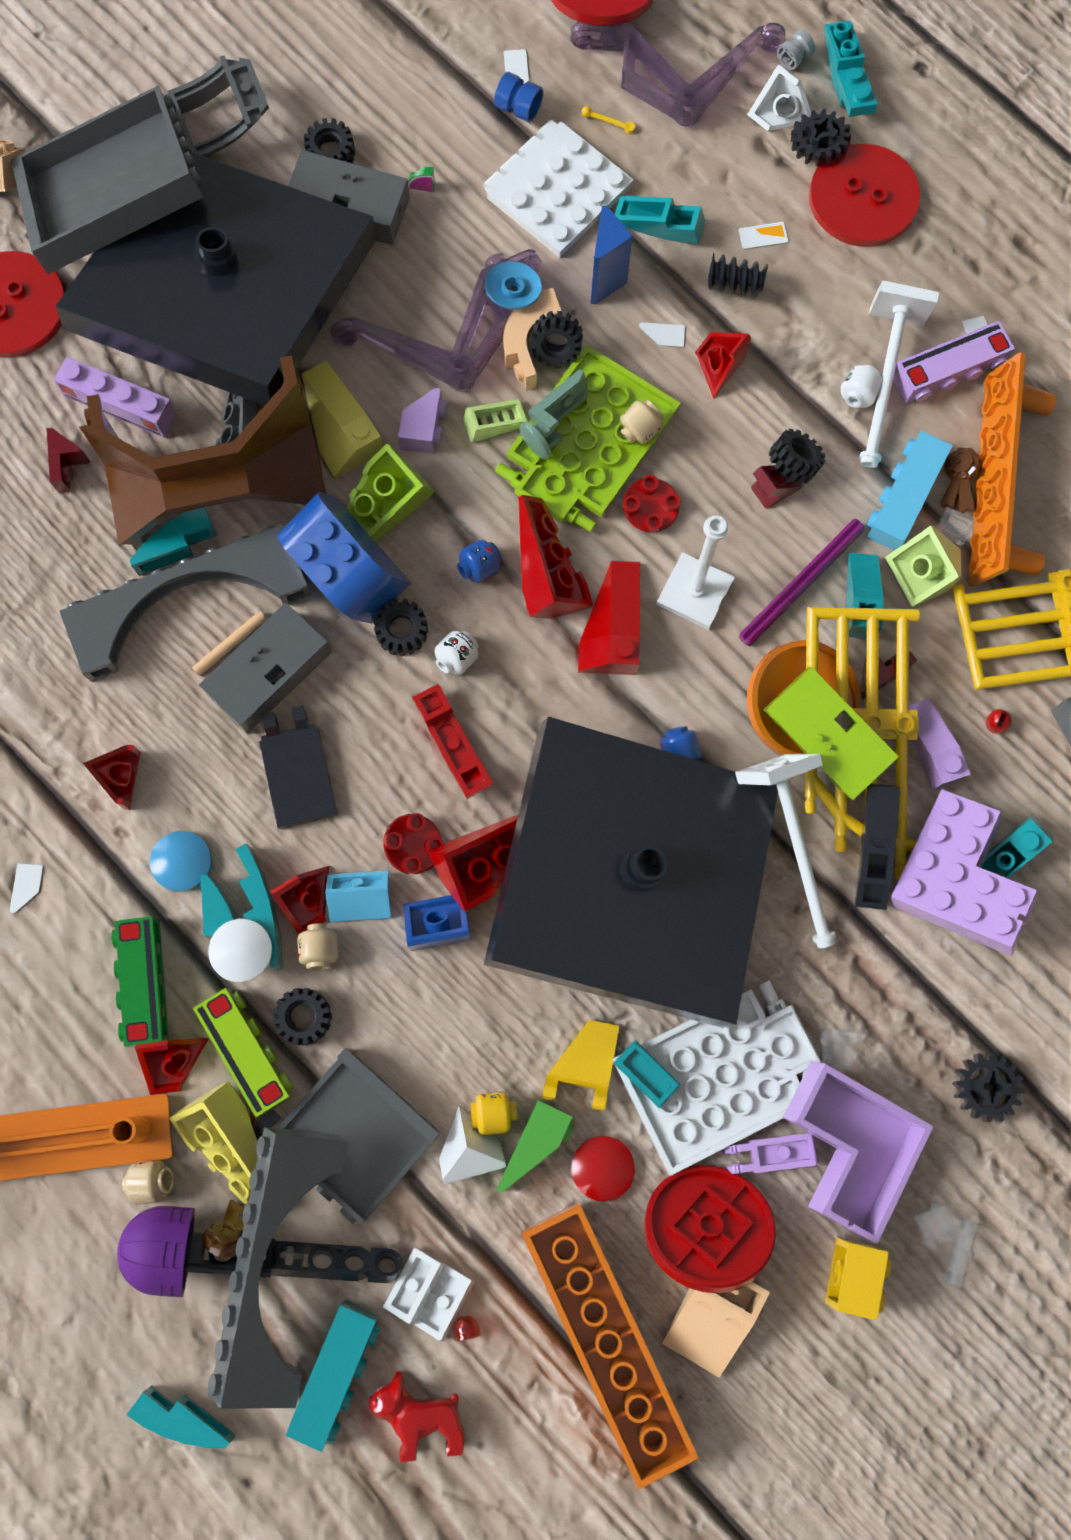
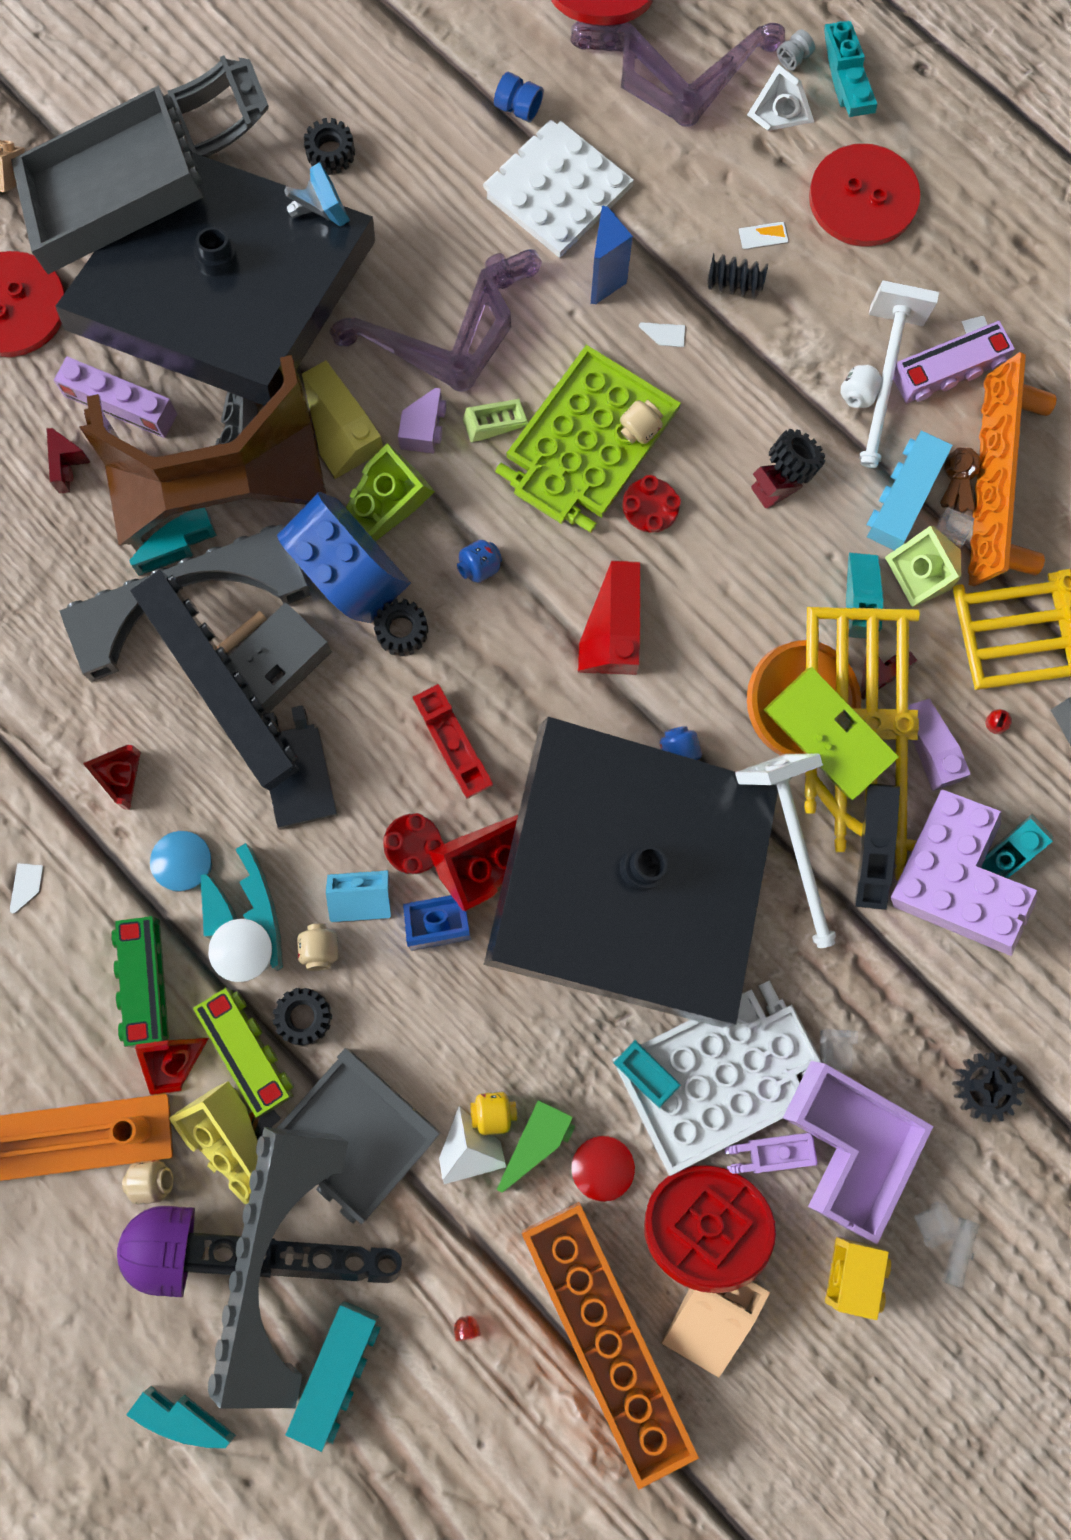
(215, 680): none -> black brick
(222, 1238): reddish brown piece -> none
(303, 898): red slope -> none
(318, 197): none -> piece
(357, 188): dark grey brick -> none
(418, 1418): red animal -> none
(422, 179): tile -> none
(429, 1294): white slope -> none
(456, 652): white head -> none
(513, 285): dark azure dish -> none
(517, 63): white sticker -> none
(518, 336): light nougat arch -> none
(547, 573): red wedge -> none
(549, 411): sand green piece -> none
(556, 325): black tyre -> none
(586, 1063): yellow flag -> none
(629, 127): yellow hinge -> none
(661, 218): teal slope -> none
(696, 586): white tile -> none
(721, 356): red slope -> none
(801, 582): magenta axle -> none
(820, 137): black gear -> none

